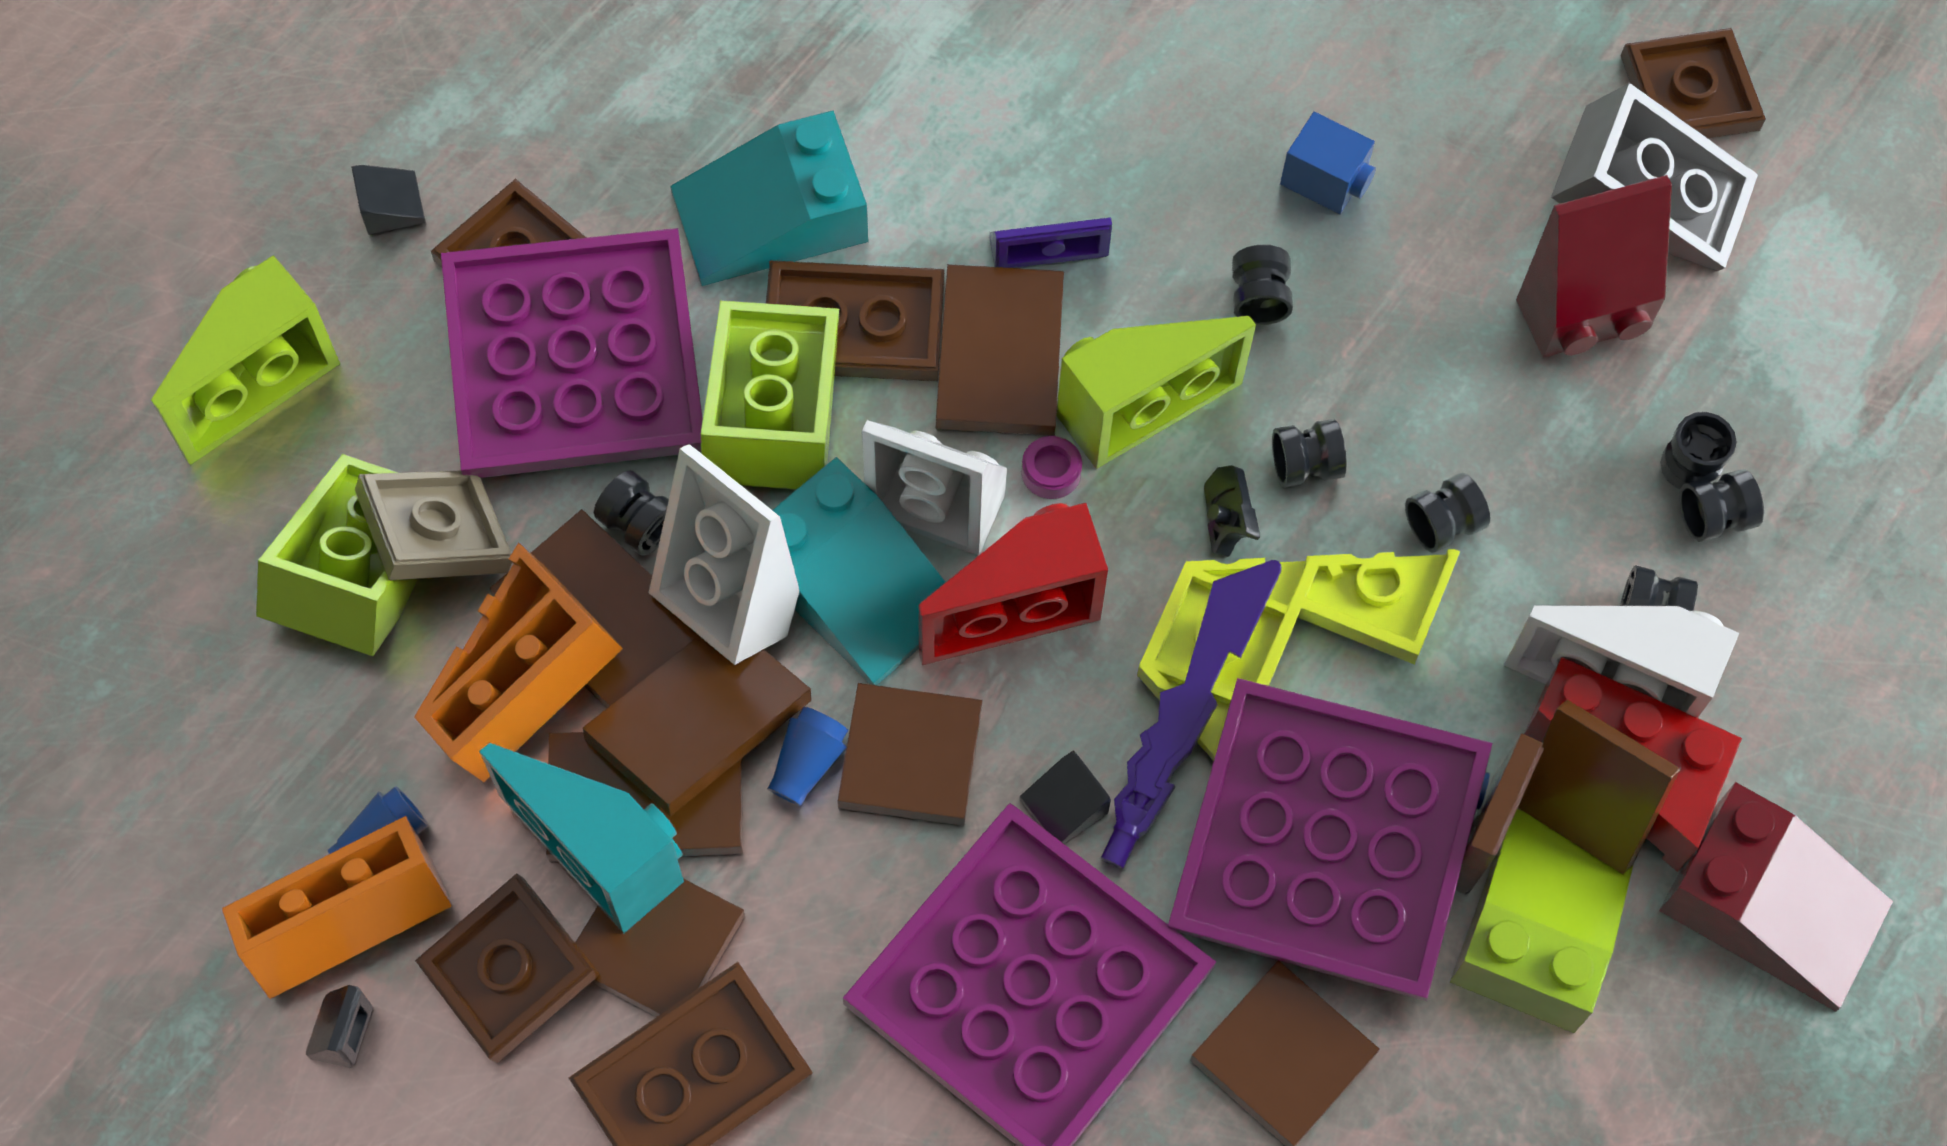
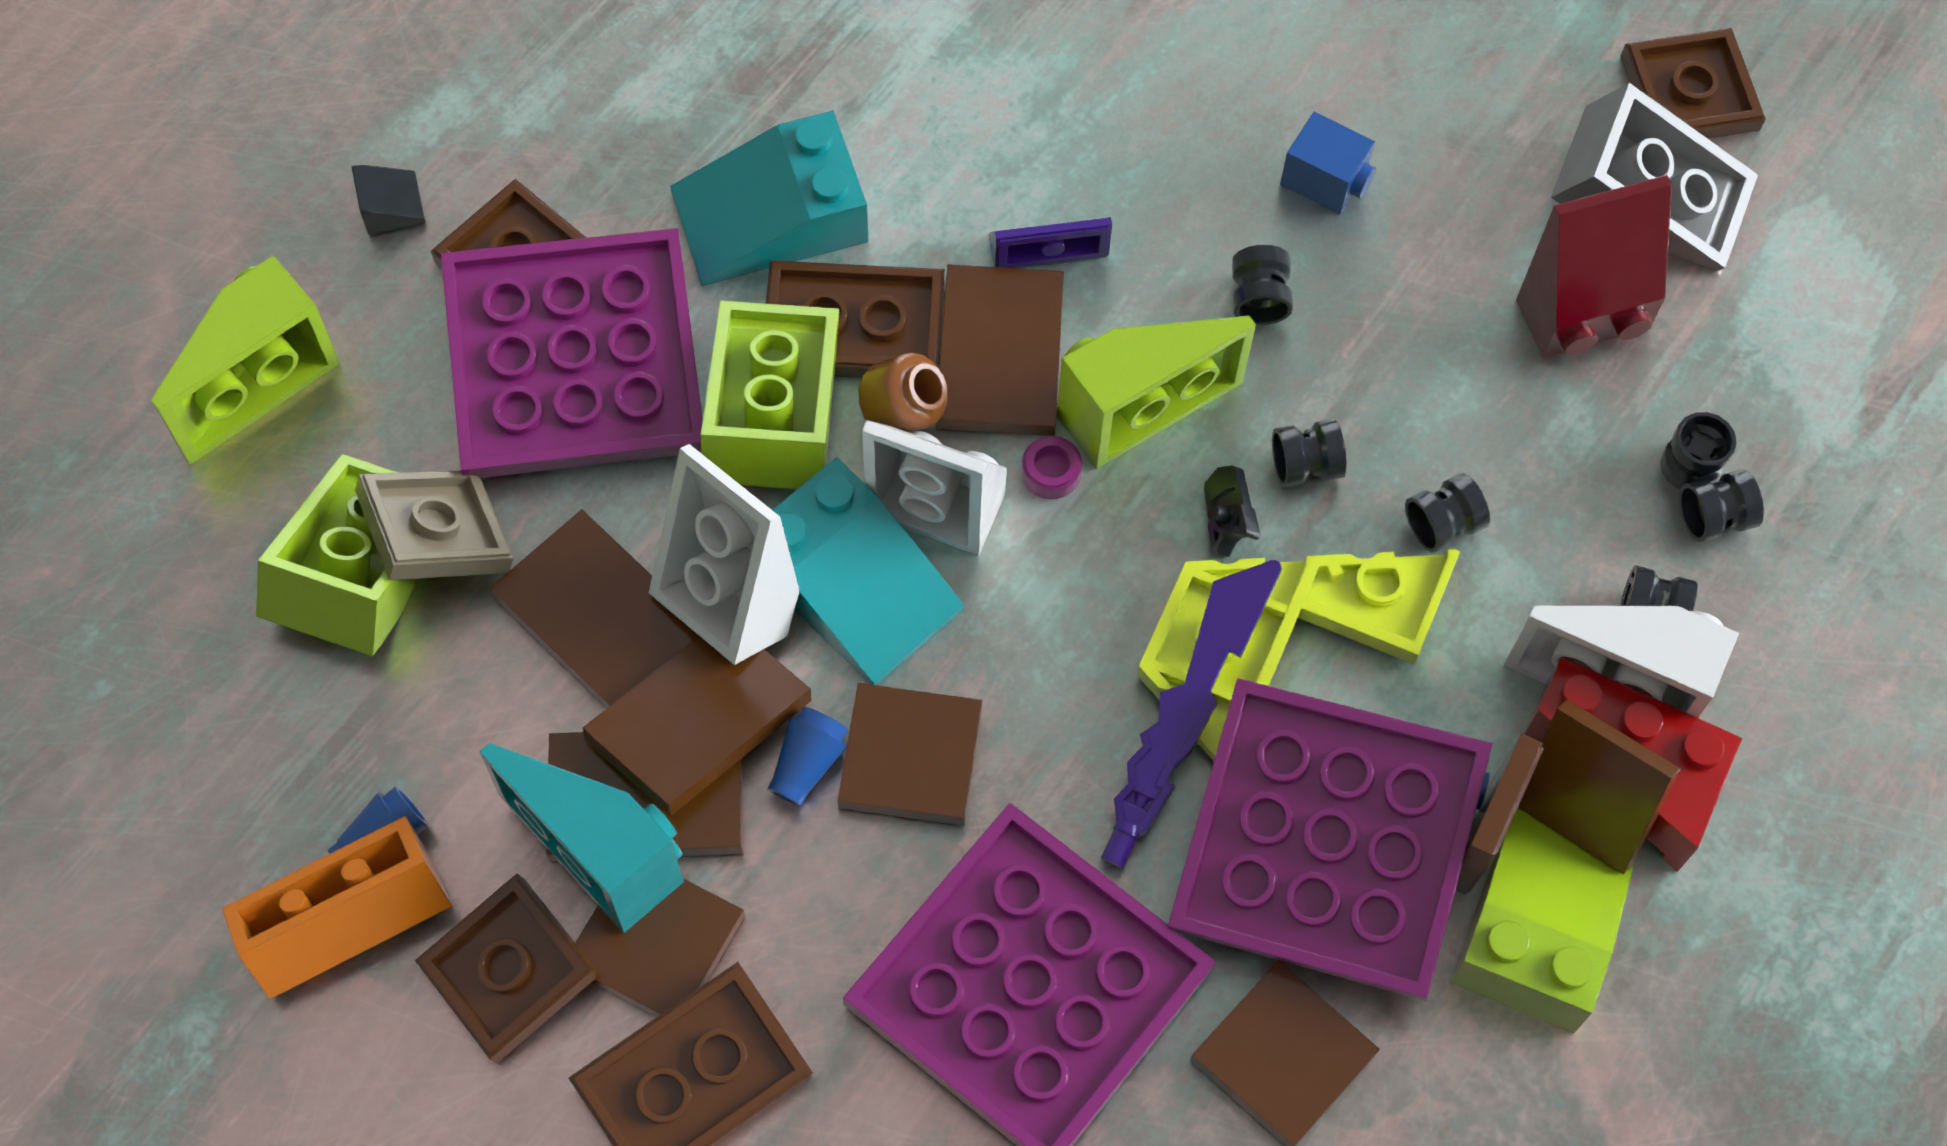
(340, 1027): black slope -> none
(516, 667): orange wedge -> none
(633, 510): black wheel -> none
(904, 393): none -> dark orange head
(1023, 586): red slope -> none
(1066, 798): black slope -> none
(1778, 897): slope -> none

